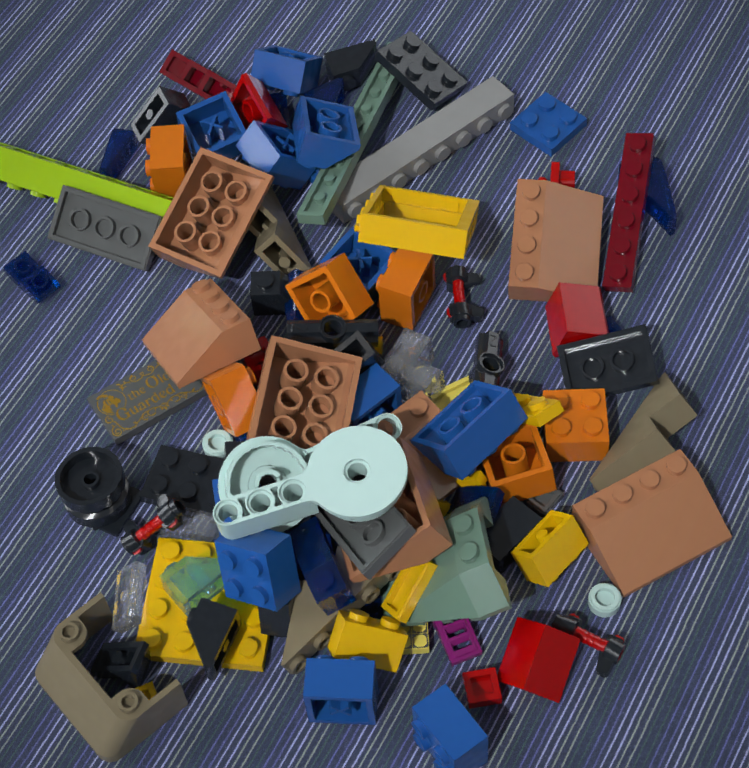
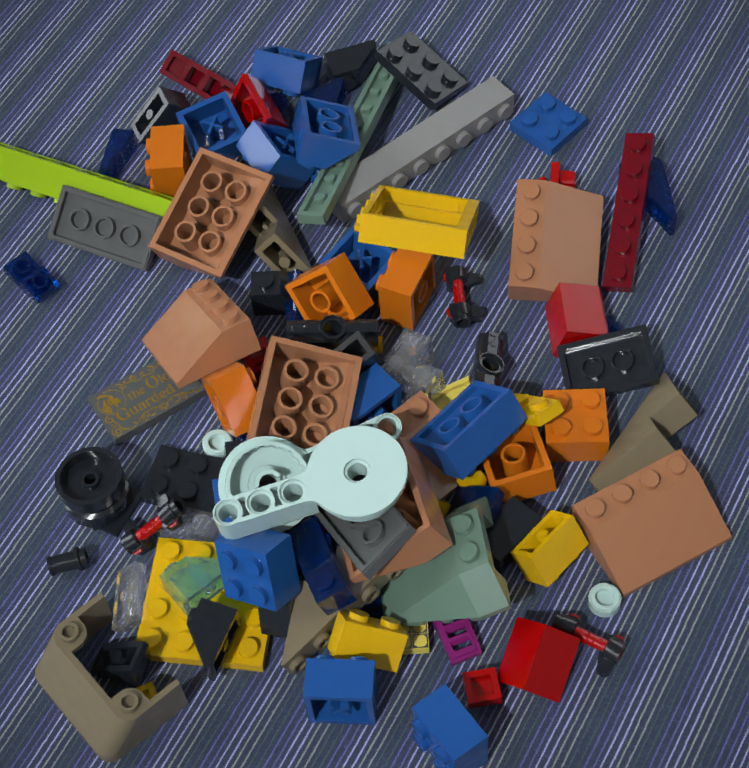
(68, 561): none -> black pin
(407, 590): yellow tile -> none
(544, 503): dark grey tile -> none

